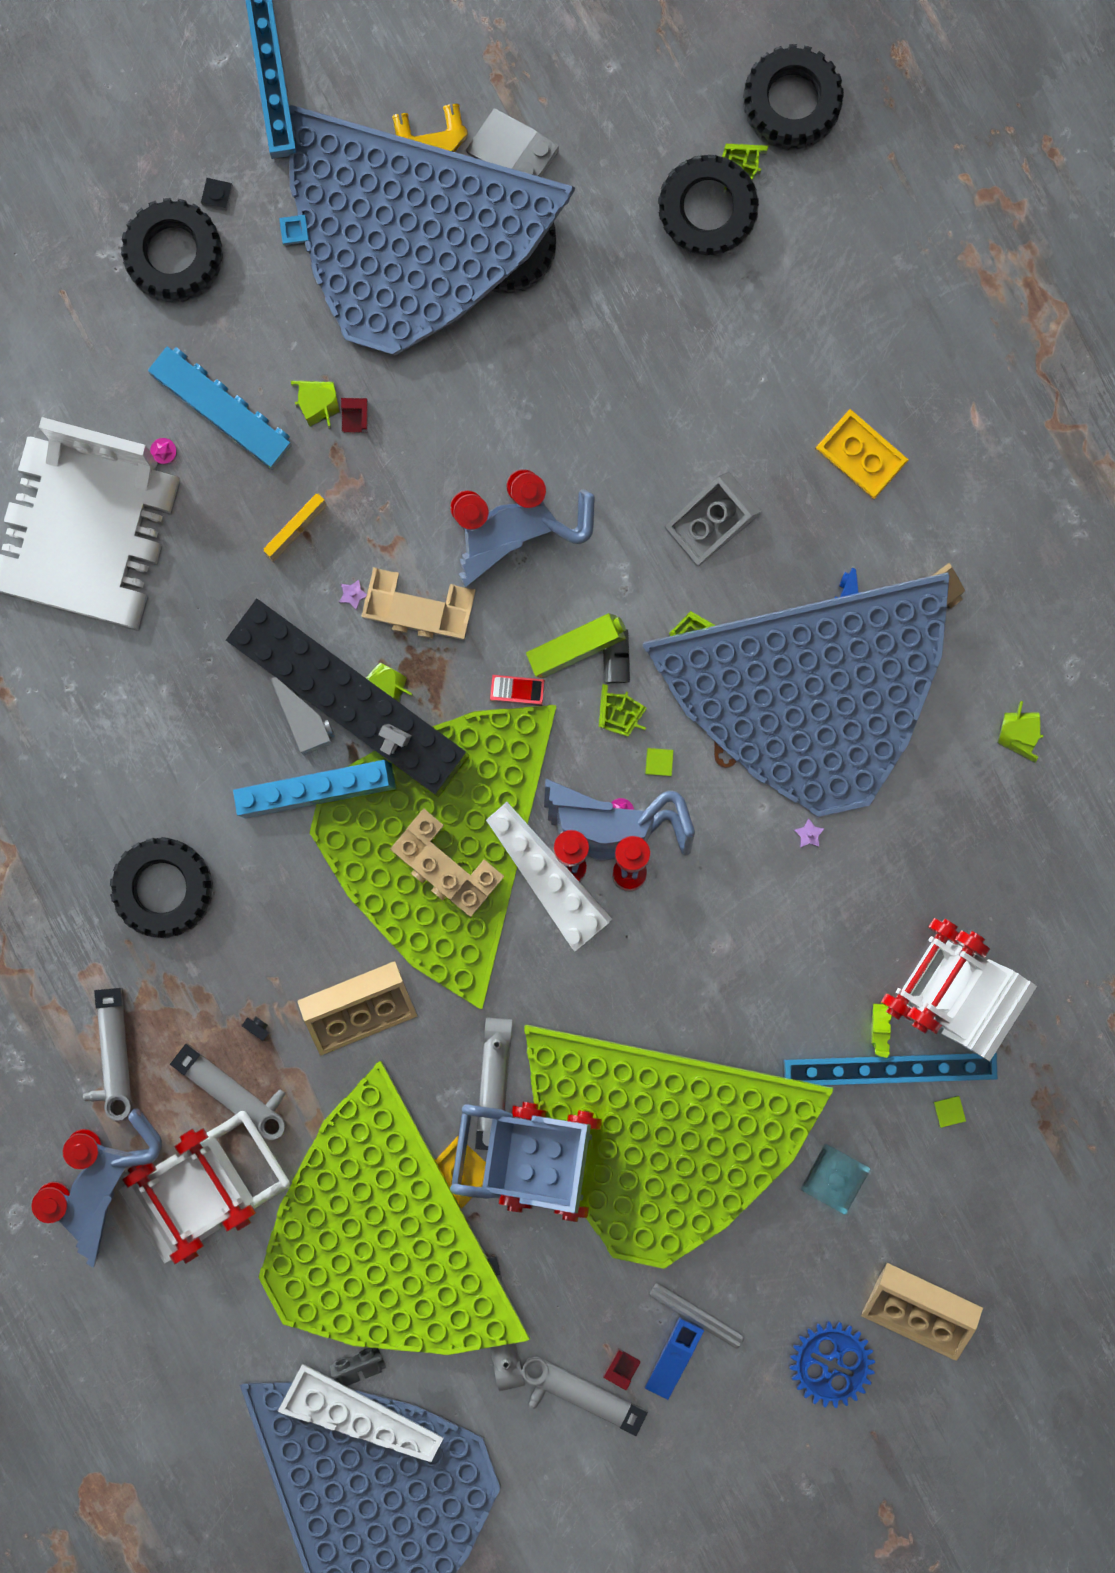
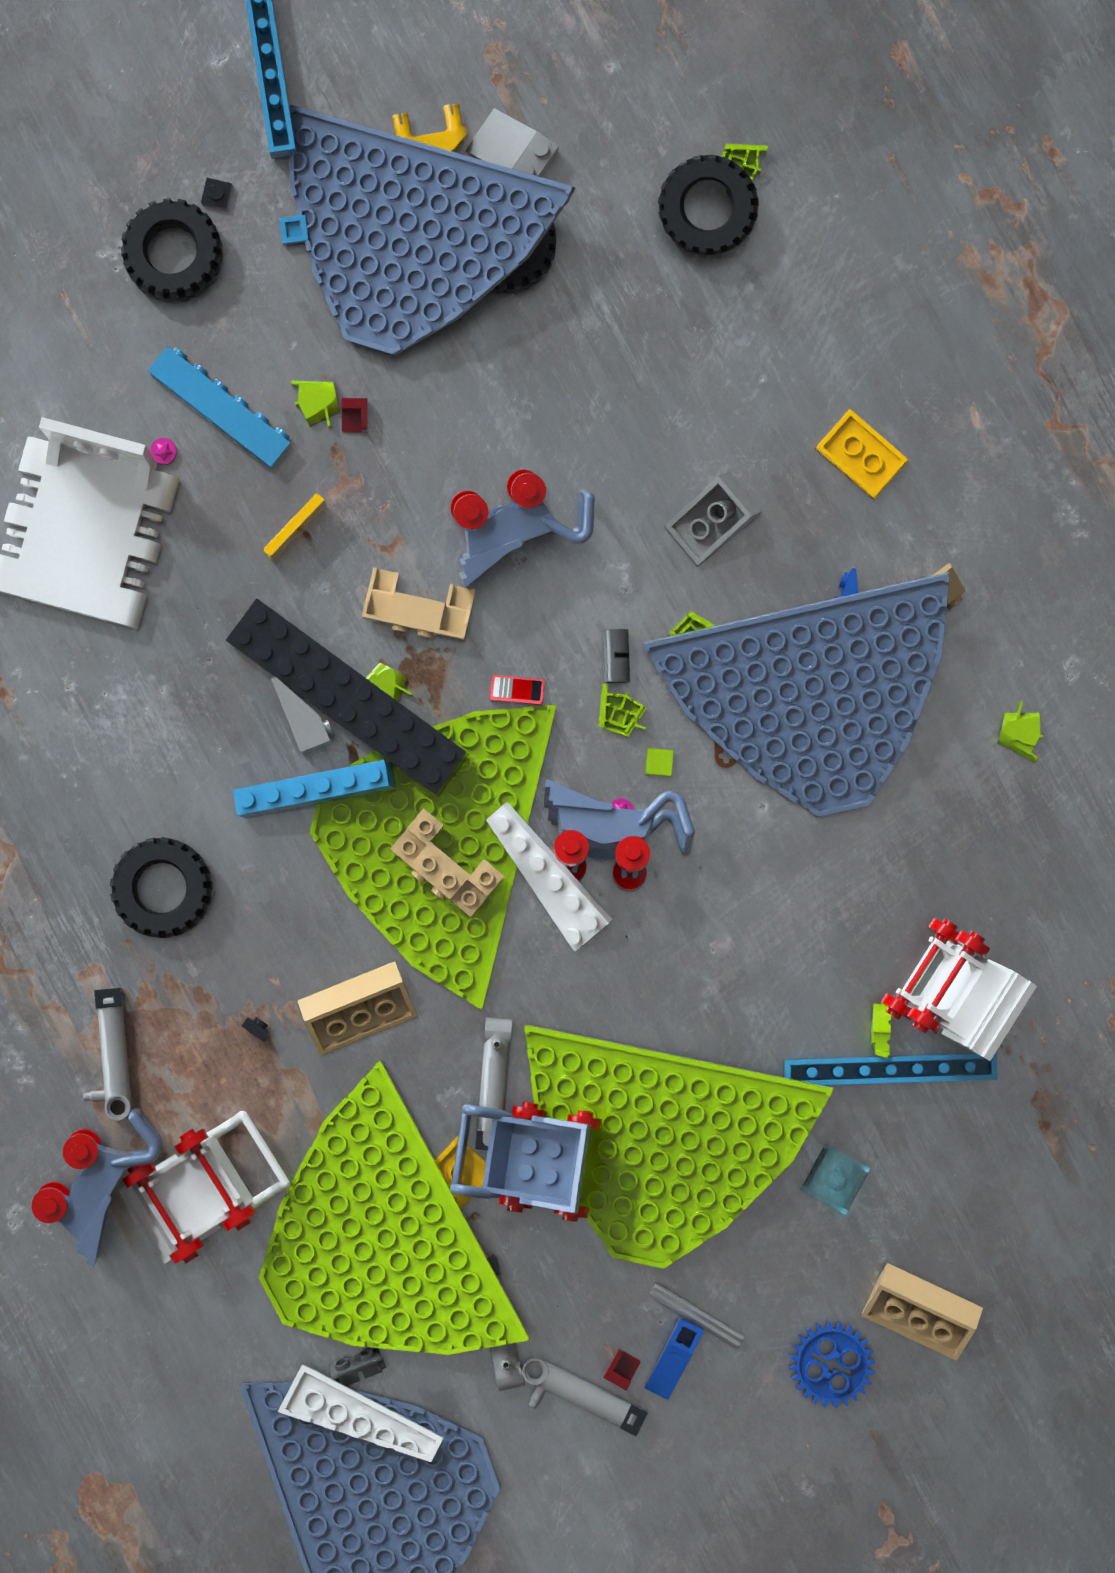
(228, 1091): light grey piece -> none
(352, 594): lavender piece -> none
(393, 738): light grey tile -> none
(576, 645): lime brick -> none
(800, 63): black tyre -> none
(809, 834): lavender piece -> none
(949, 1111): lime tile -> none

